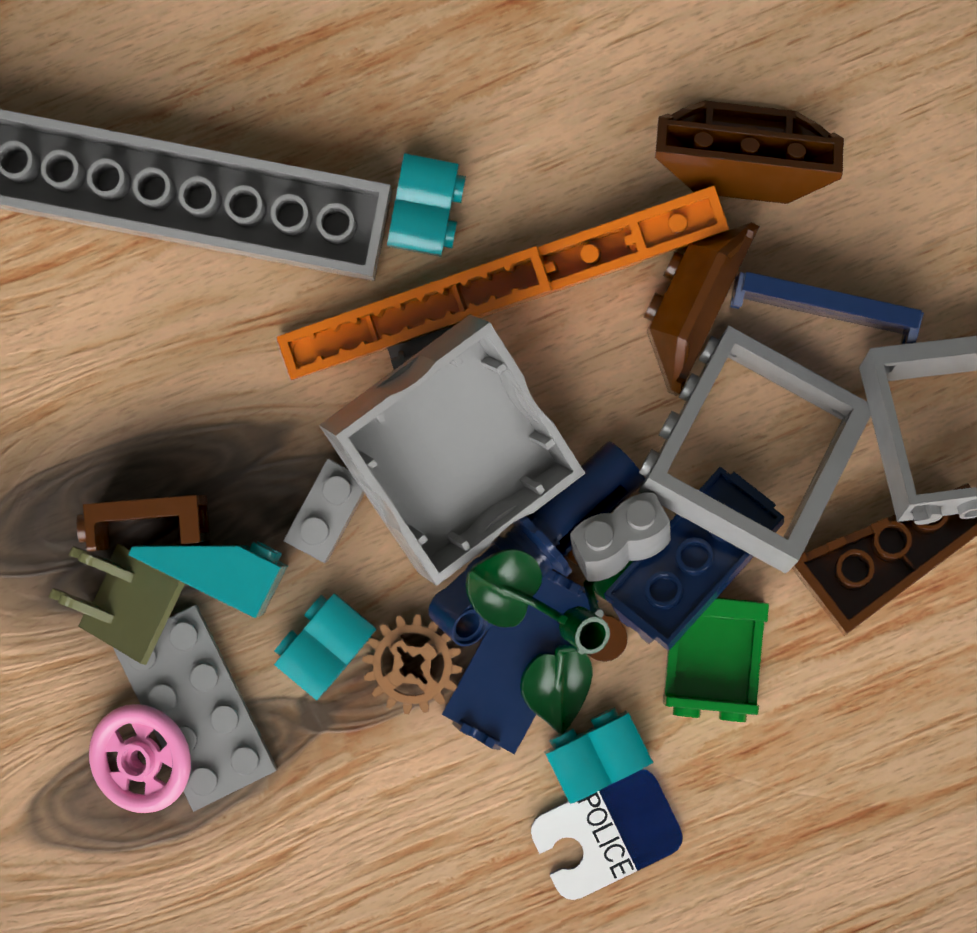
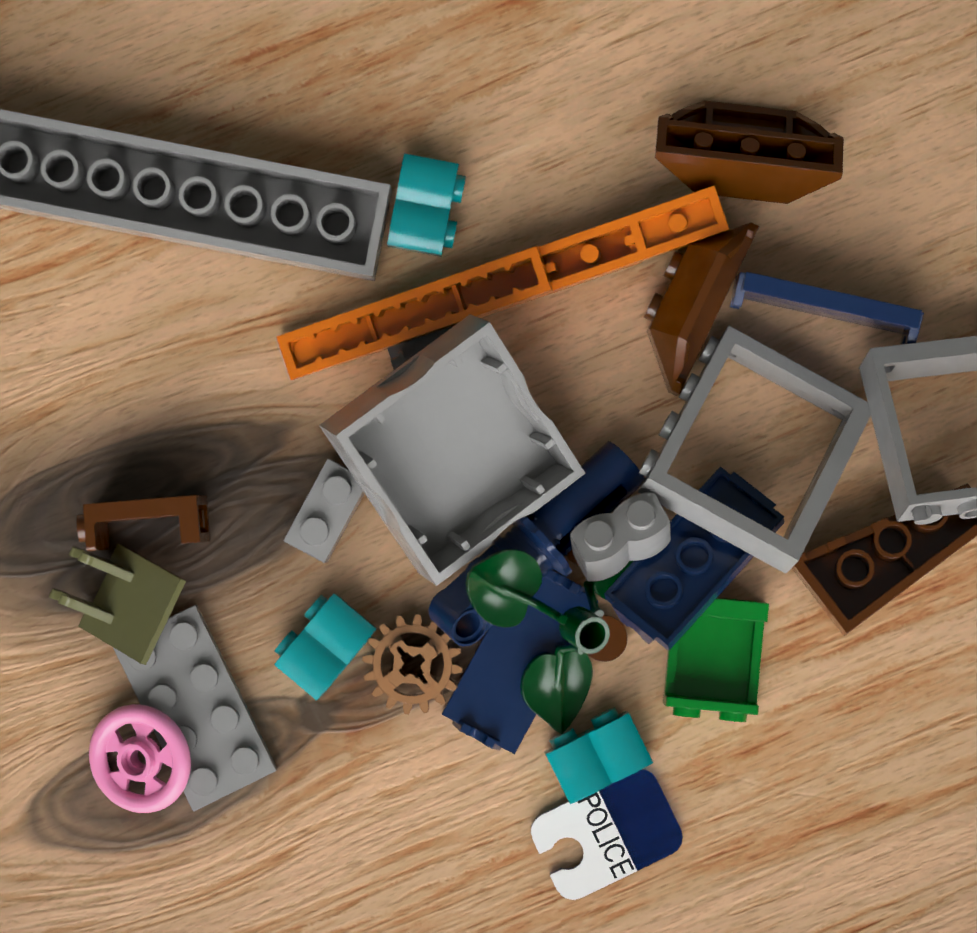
(230, 573): teal slope -> none

